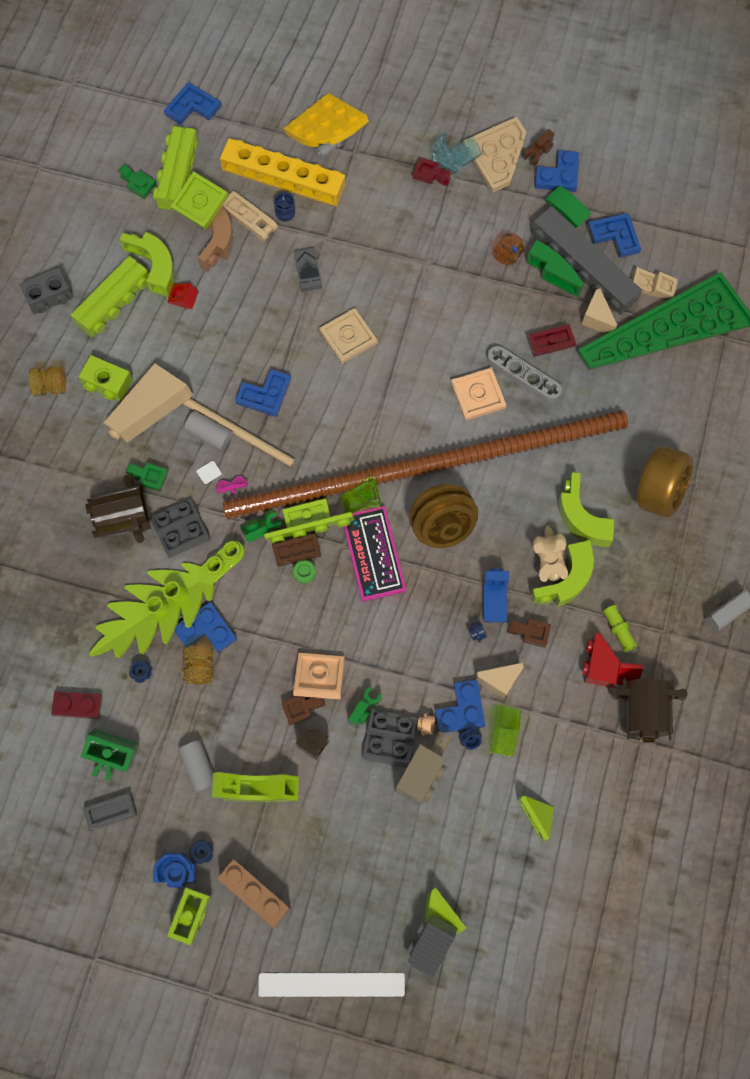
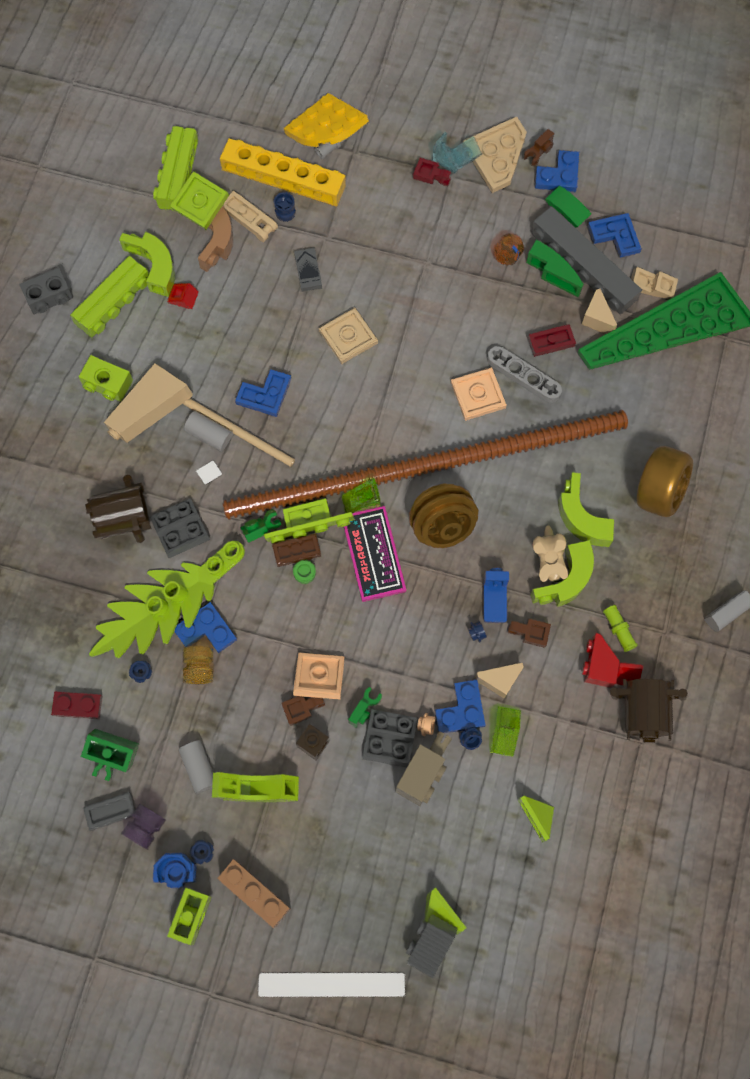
(45, 381): clear yellow wheel -> none
(137, 183): green plate -> none
(143, 826): none -> clear purple wheel
(150, 476): green plate -> none
(191, 100): blue plate -> none
(238, 482): dark pink piece -> none

